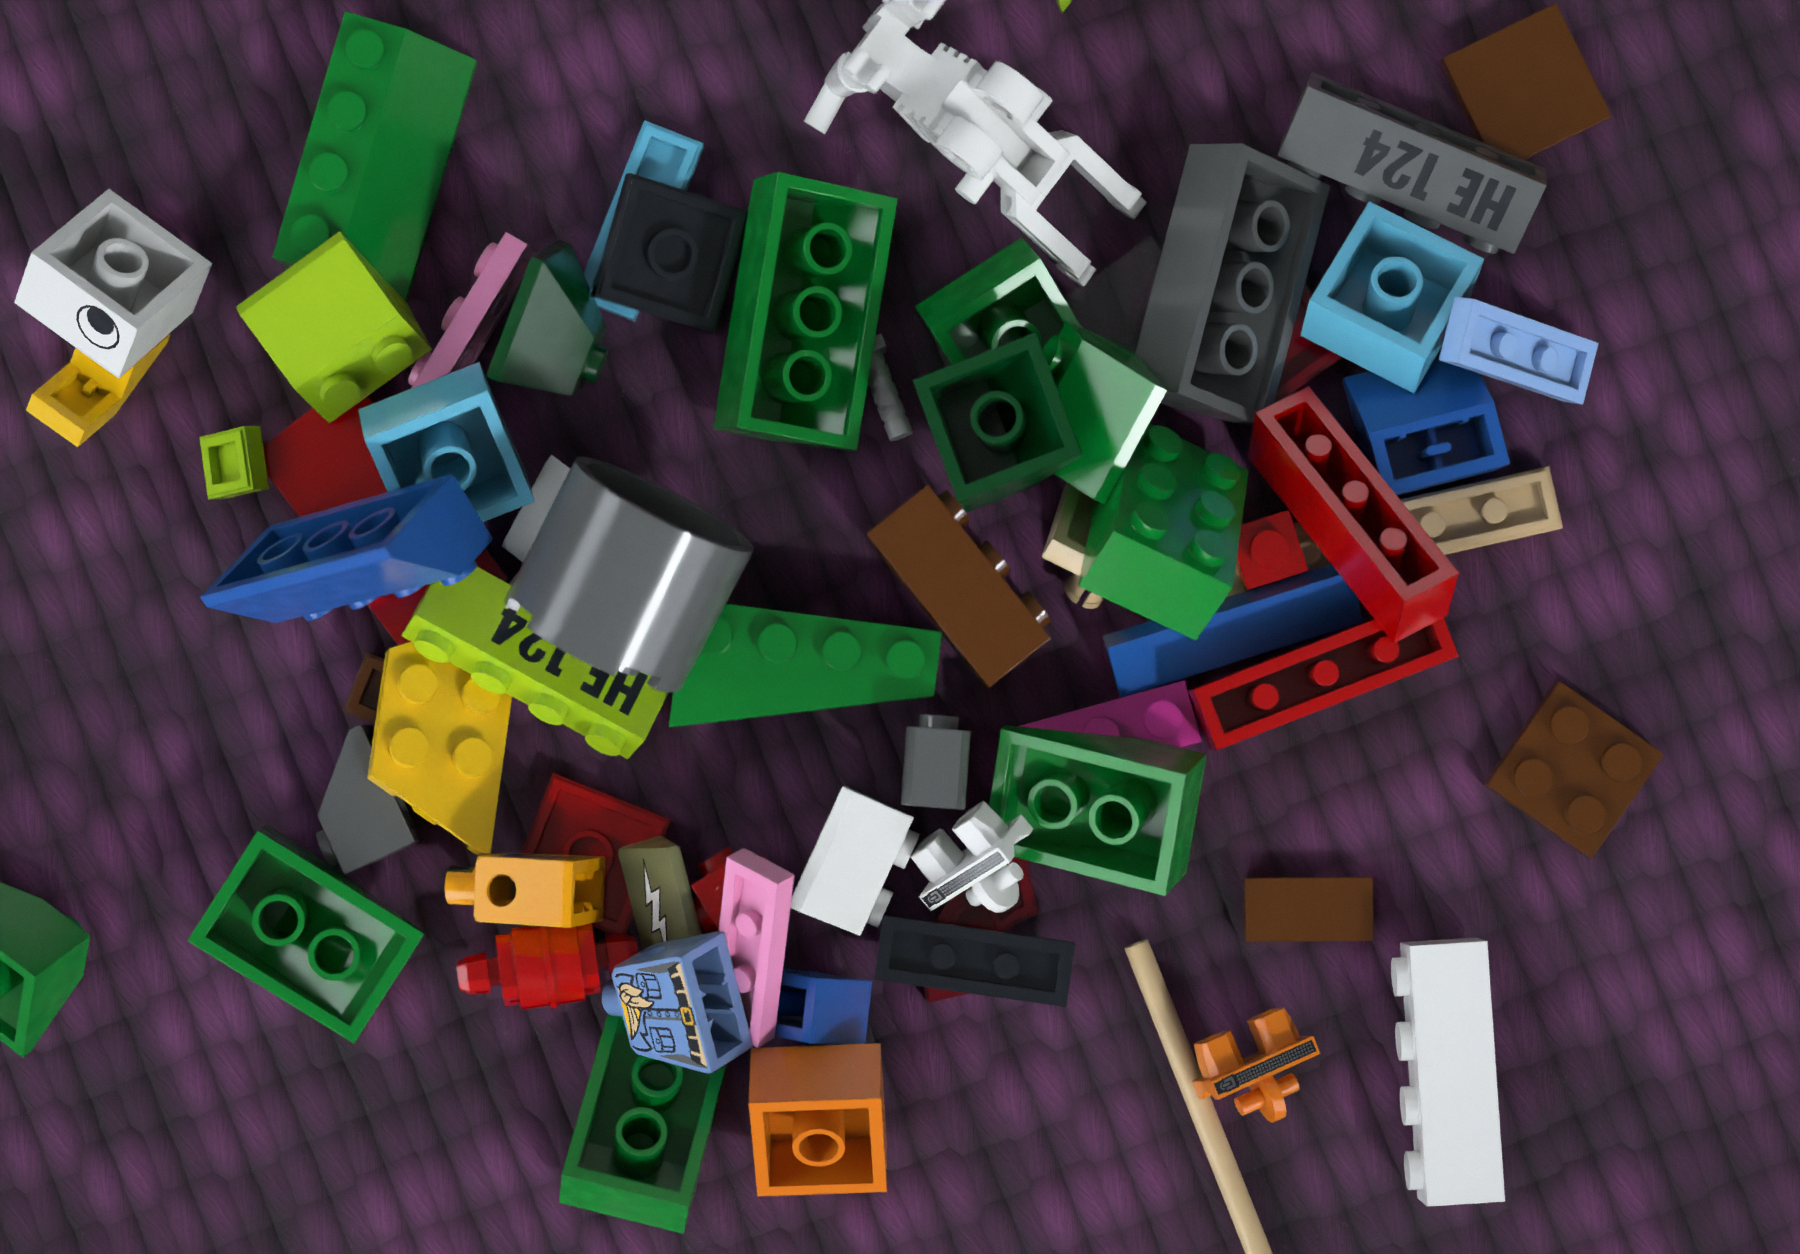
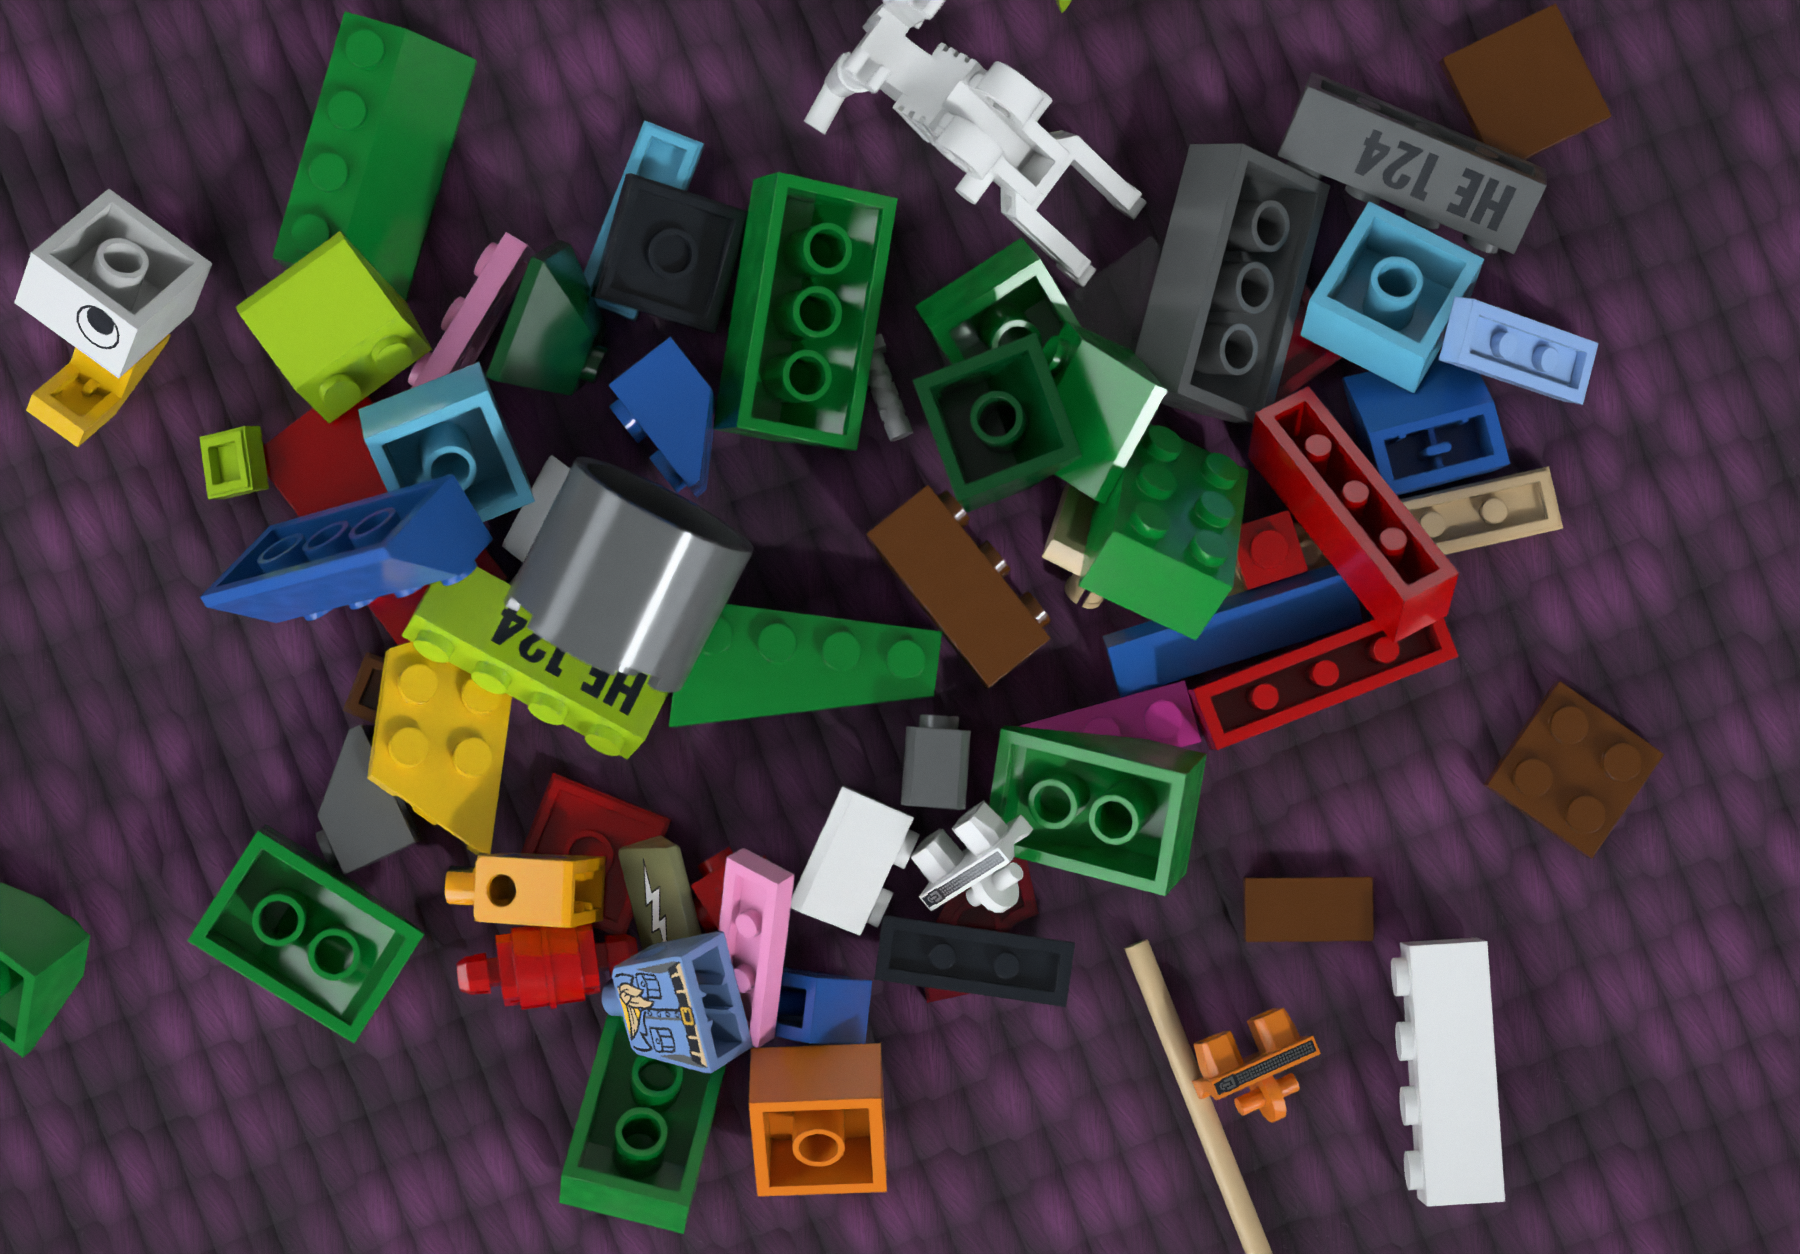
(675, 409): none -> blue slope

